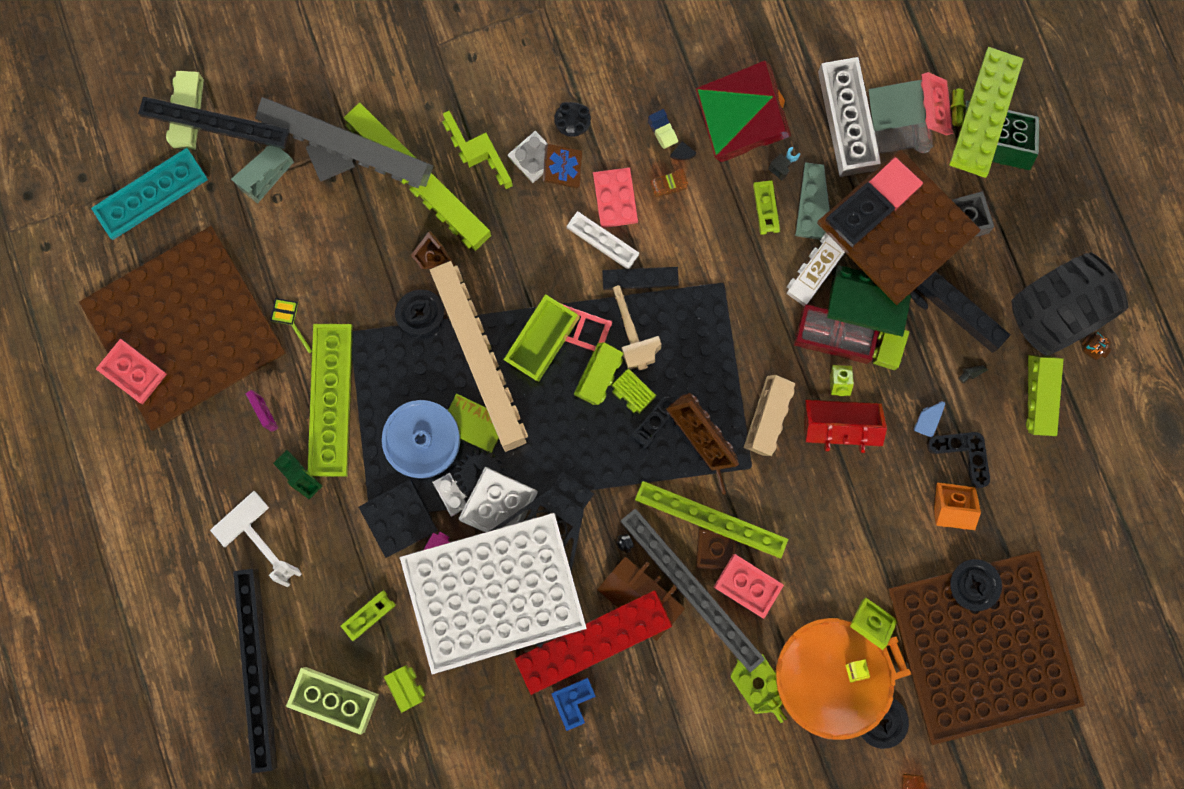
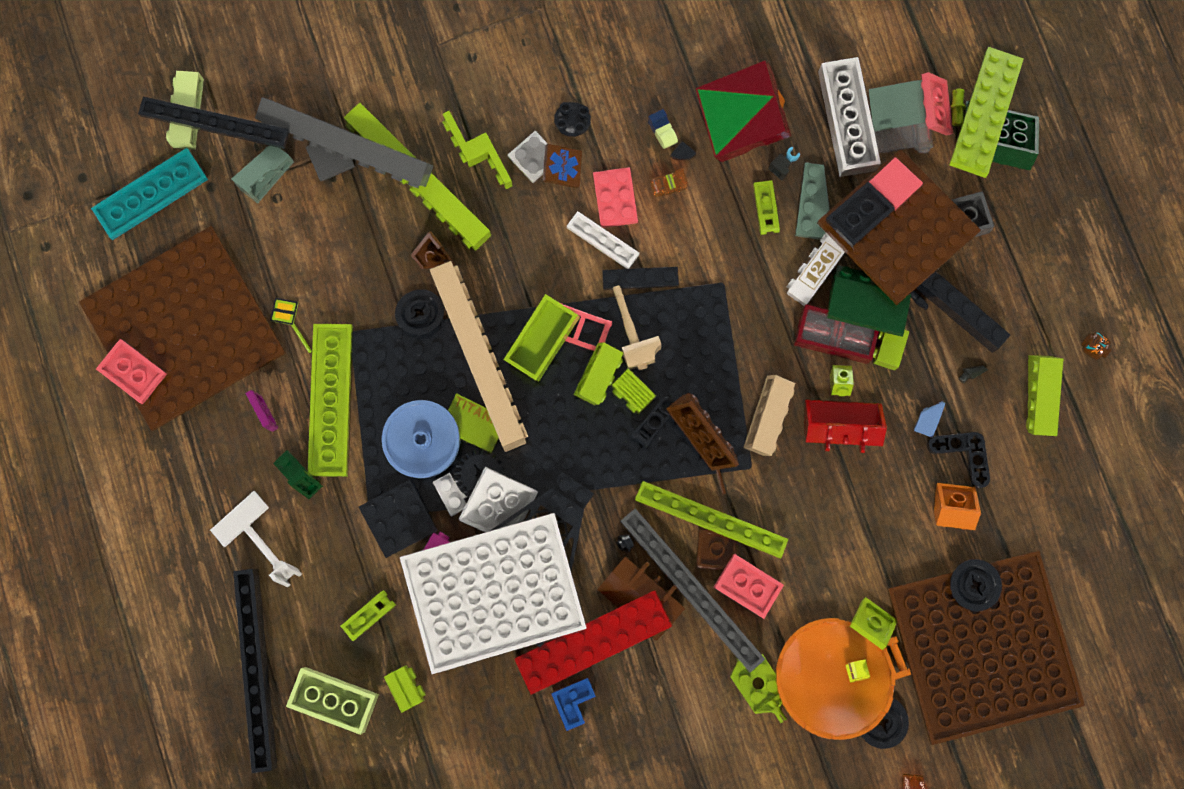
(1069, 303): black tyre -> none

